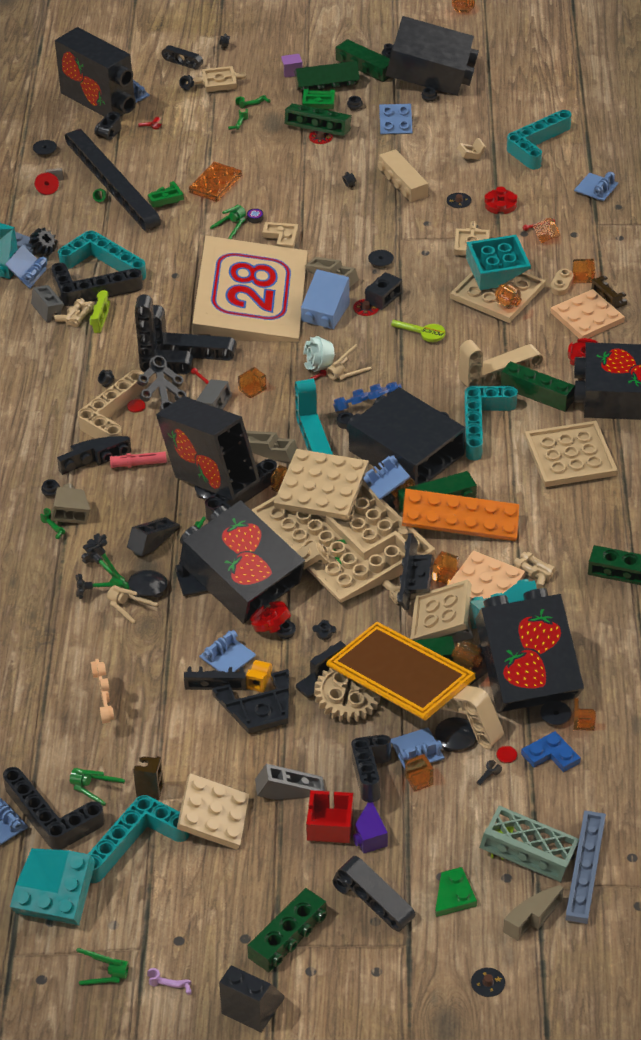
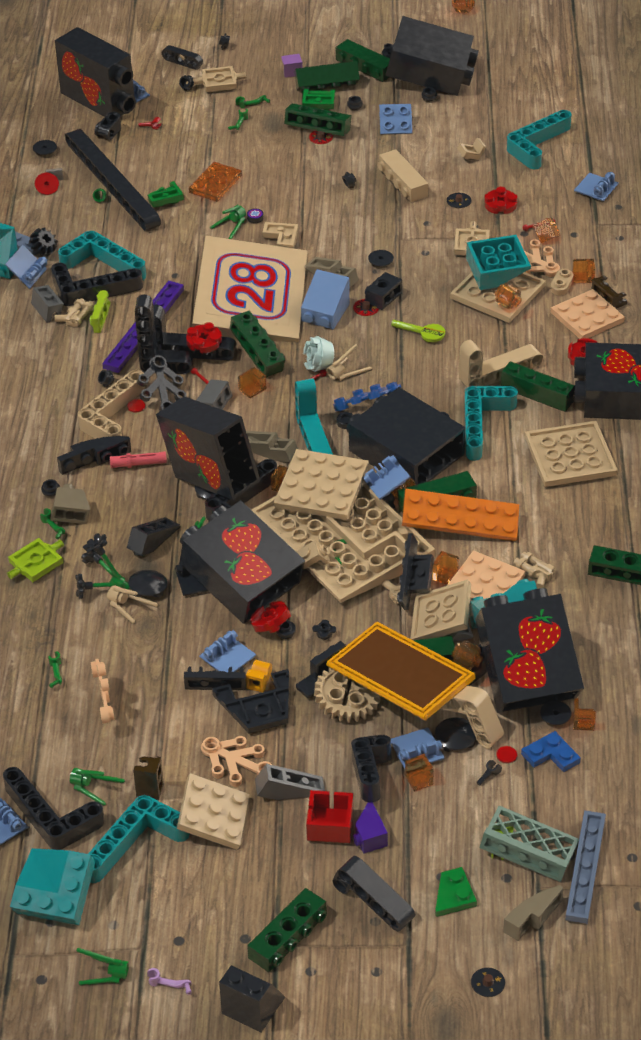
(35, 559): none -> lime plate
(55, 662): none -> green piece
(128, 344): none -> dark purple plate
(196, 335): none -> red plate
(213, 748): none -> light nougat plant
(257, 343): none -> dark green brick
(549, 267): none -> light nougat plant

